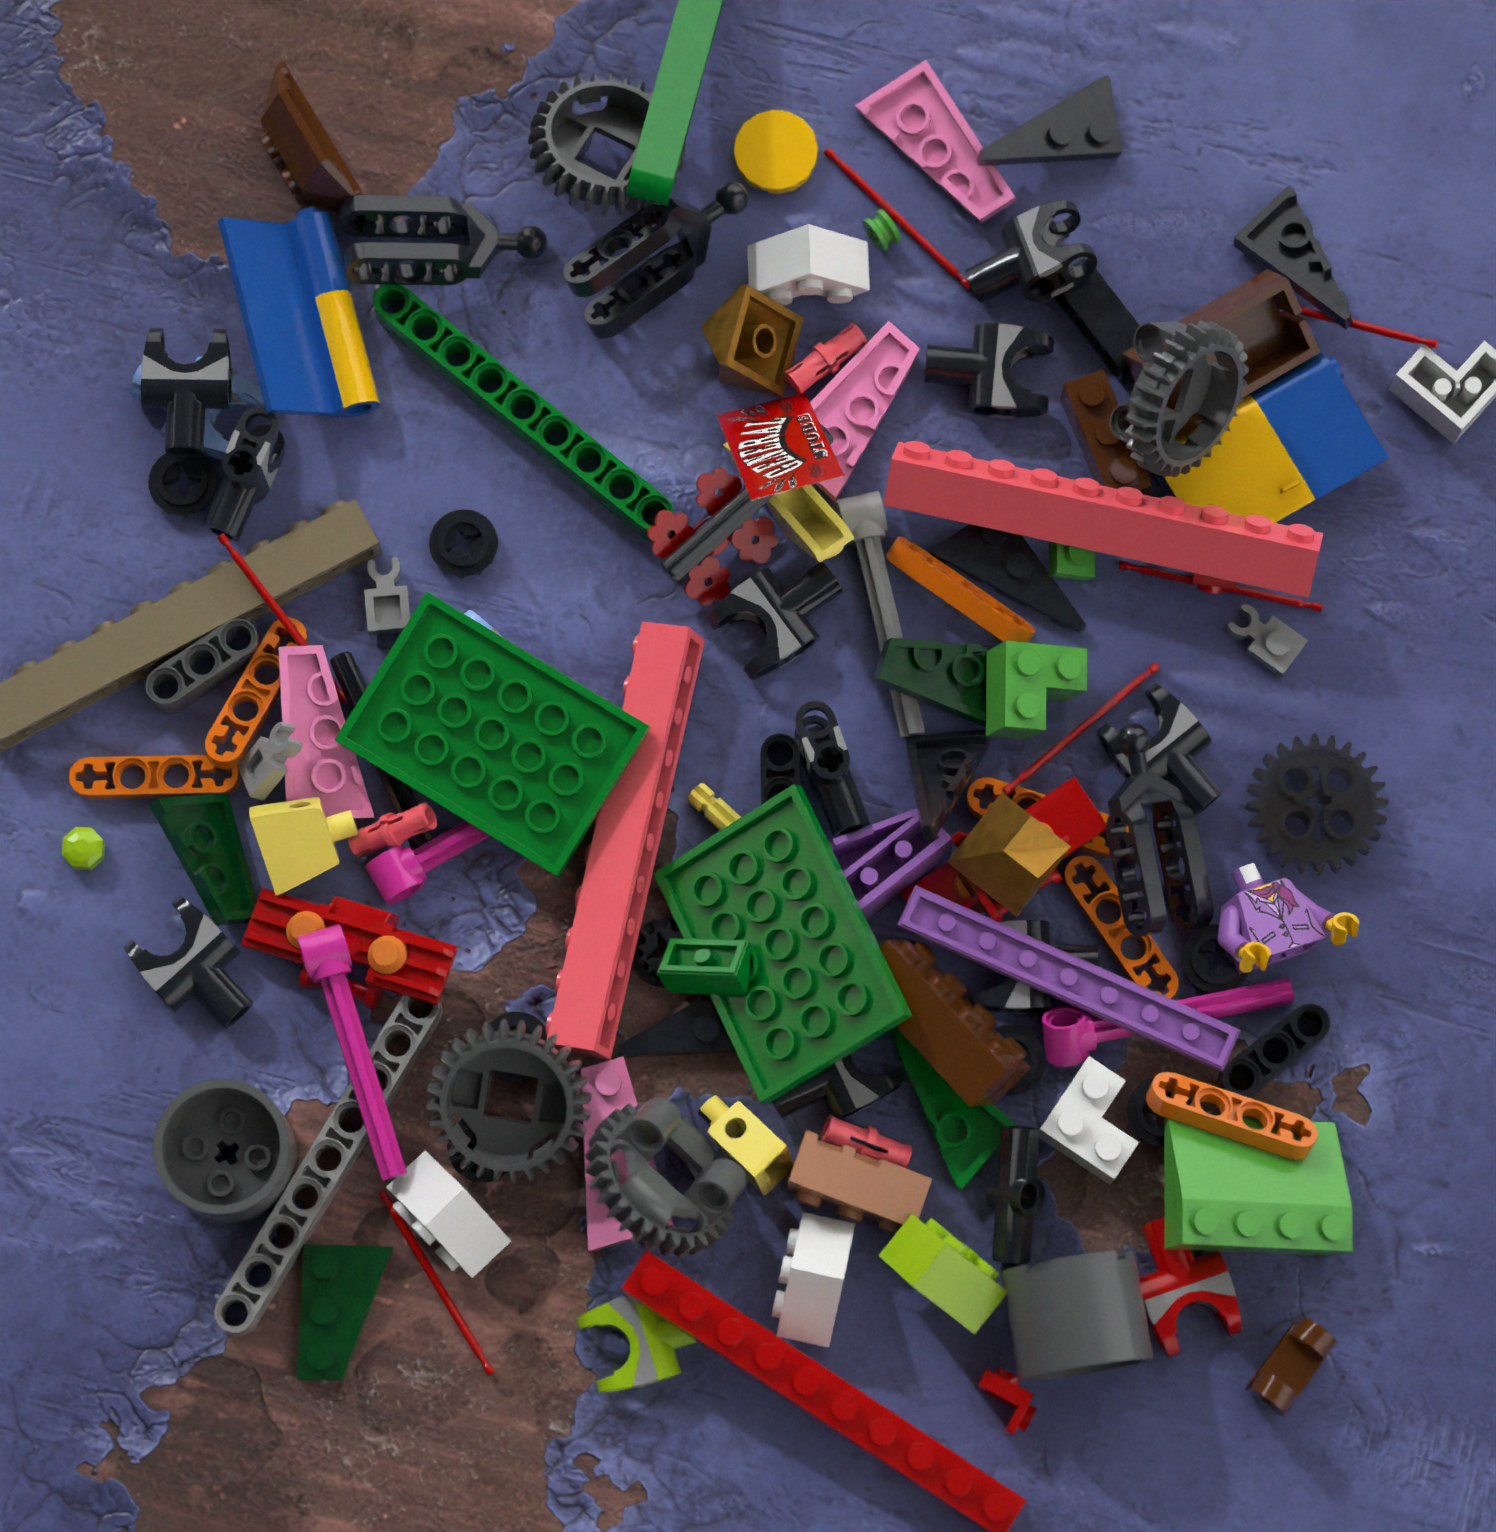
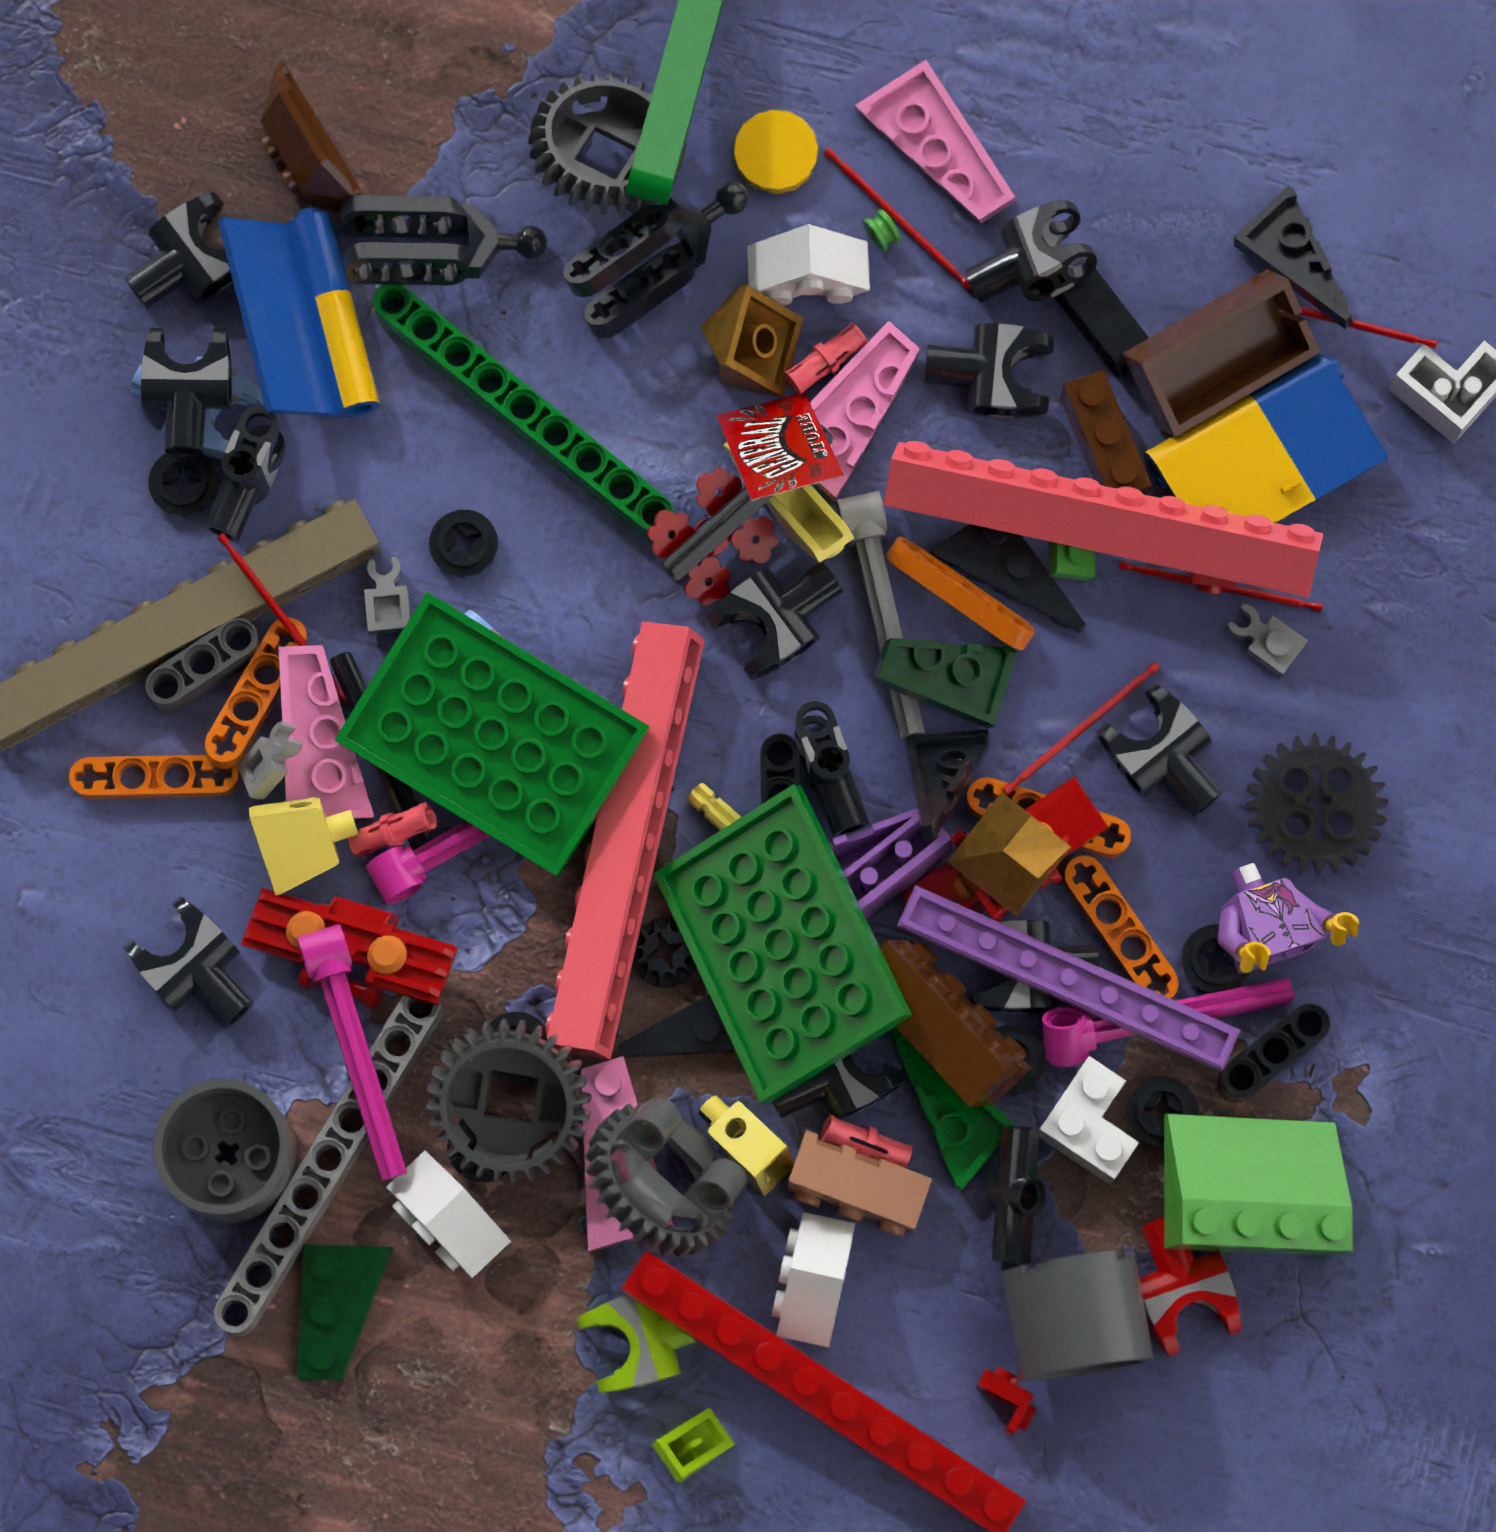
(83, 848): lime tile -> none
(183, 255): none -> black connector
(210, 851): dark green wing -> none
(443, 1294): red piece -> none
(693, 1445): none -> lime slope
(706, 966): green slope -> none
(945, 1271): lime piece -> none
(1022, 679): bright green brick -> none
(1069, 131): black wing -> none
(1168, 805): black piece -> none
(1207, 389): dark grey piece -> none
(1232, 1110): orange beam -> none
(1291, 1364): reddish brown piece -> none

